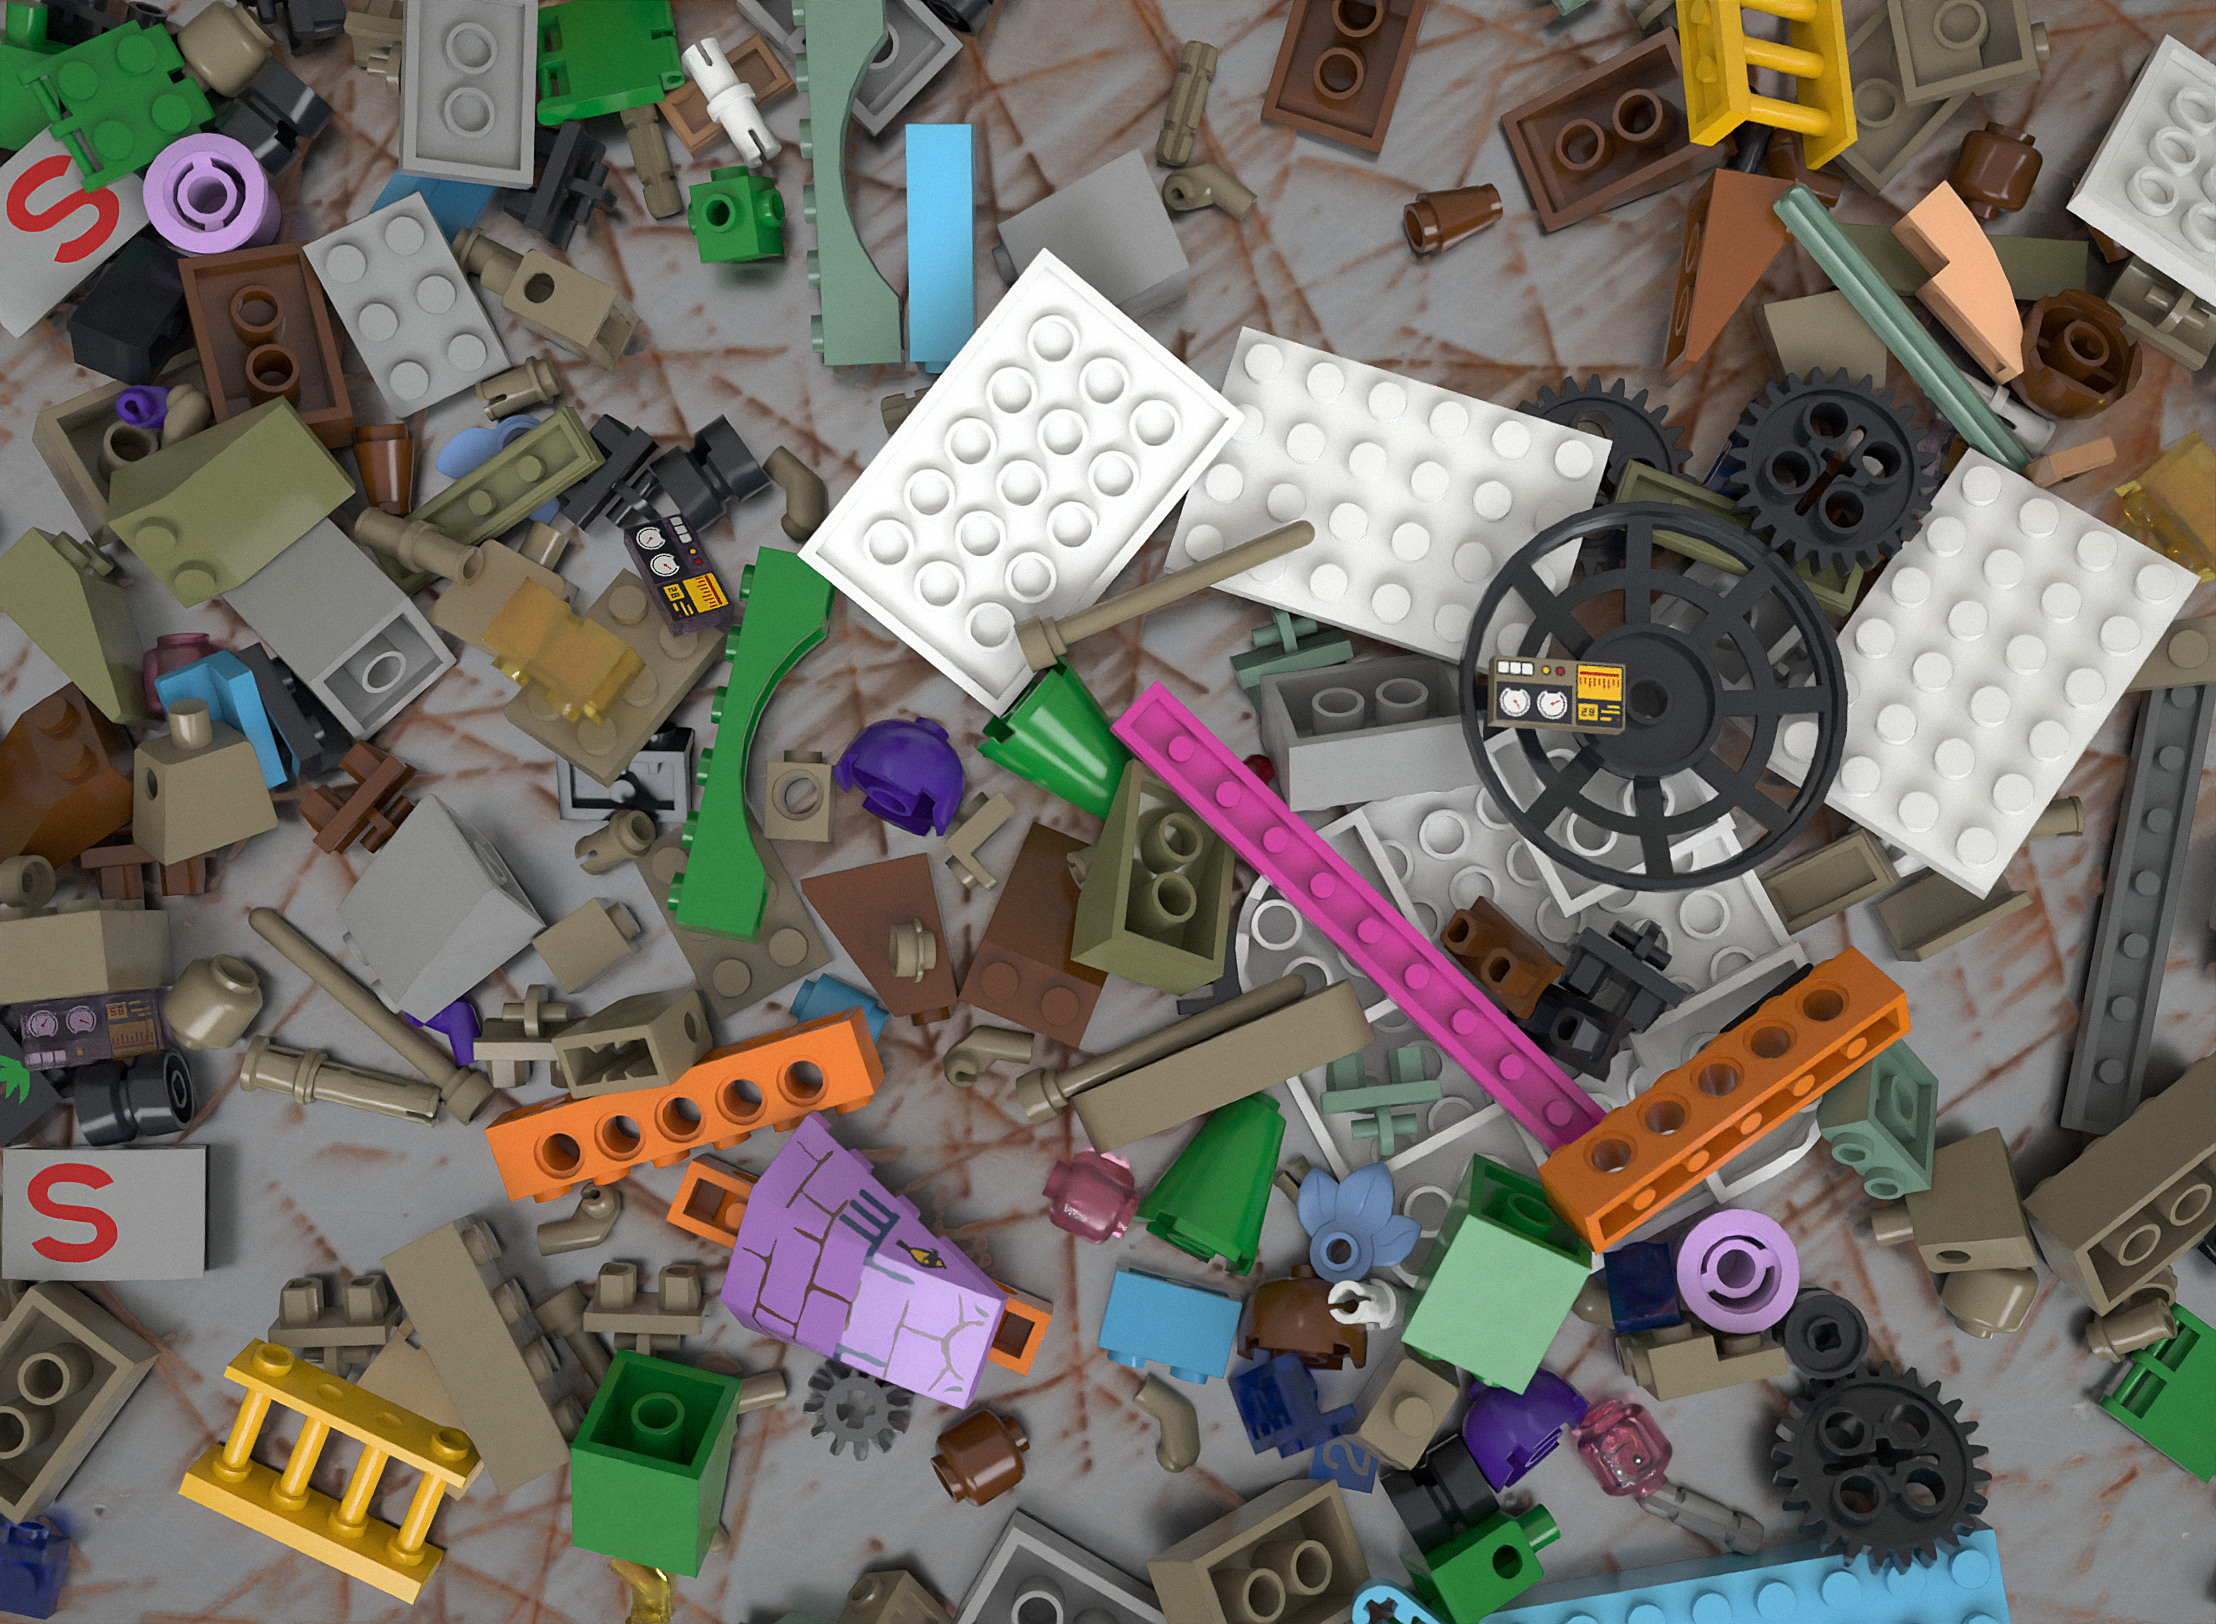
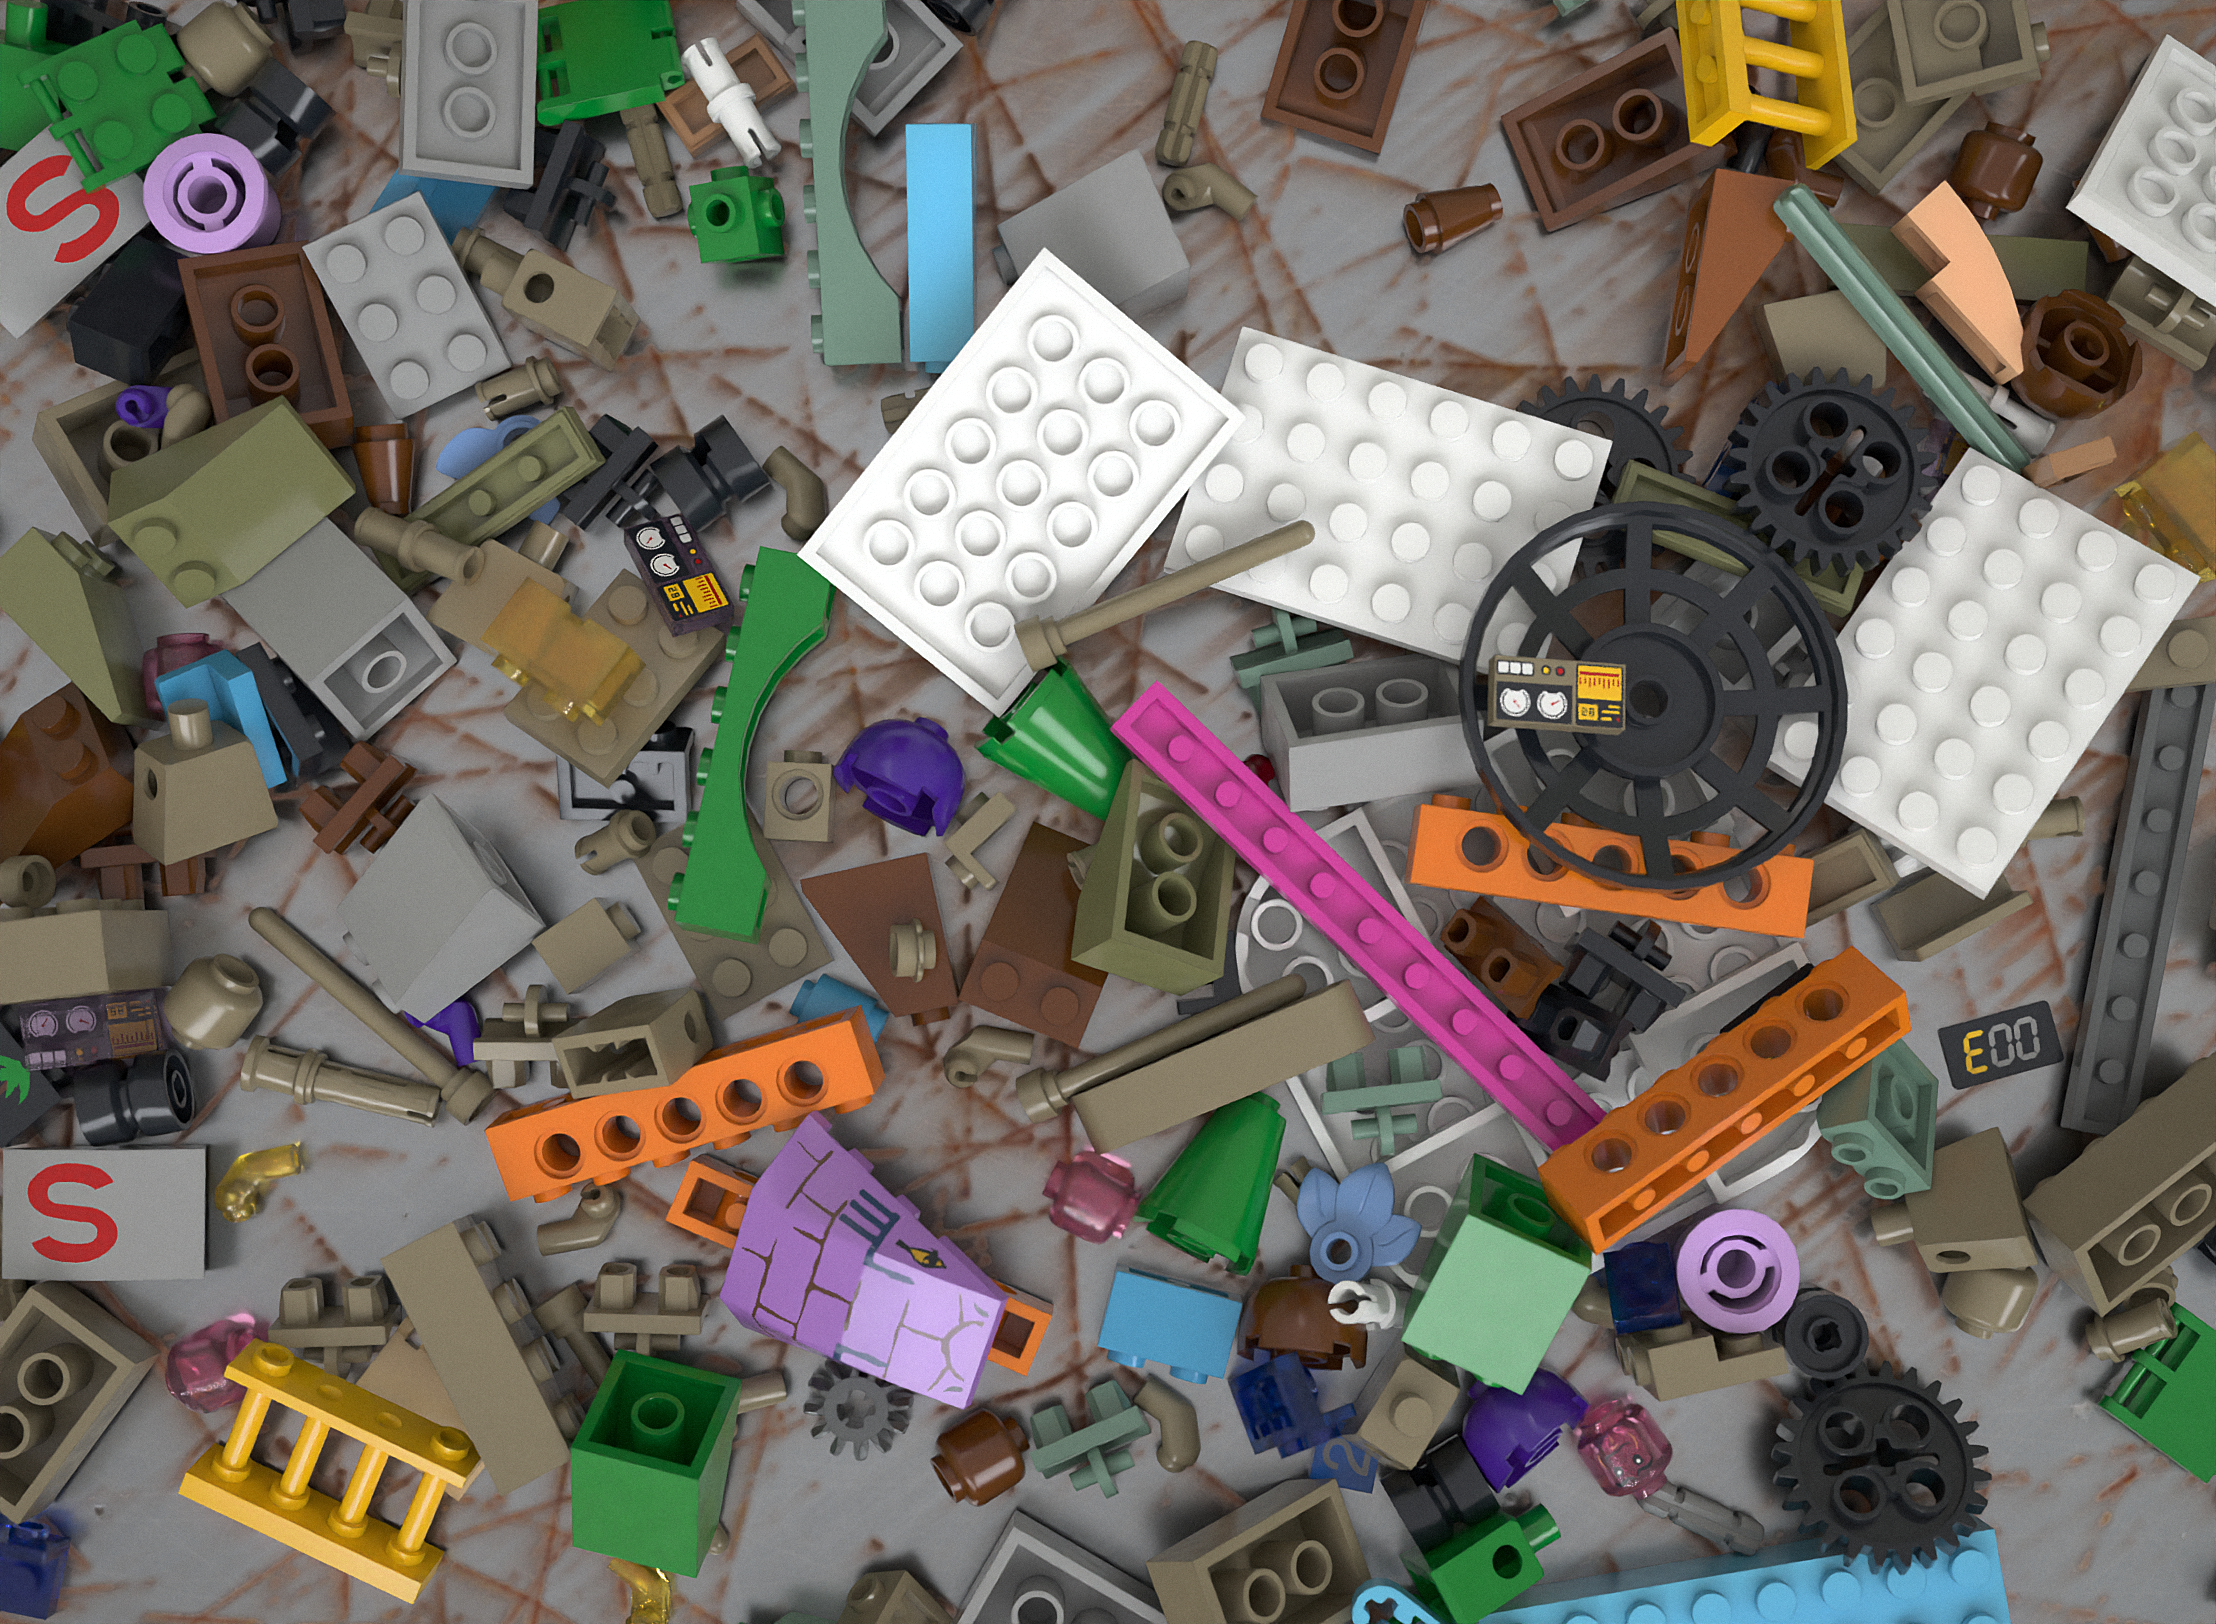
(199, 1364): none -> clear pink head
(246, 1175): none -> clear yellow arm
(1063, 1449): none -> sand green hips
(1435, 859): none -> orange brick
(2001, 1045): none -> black sticker

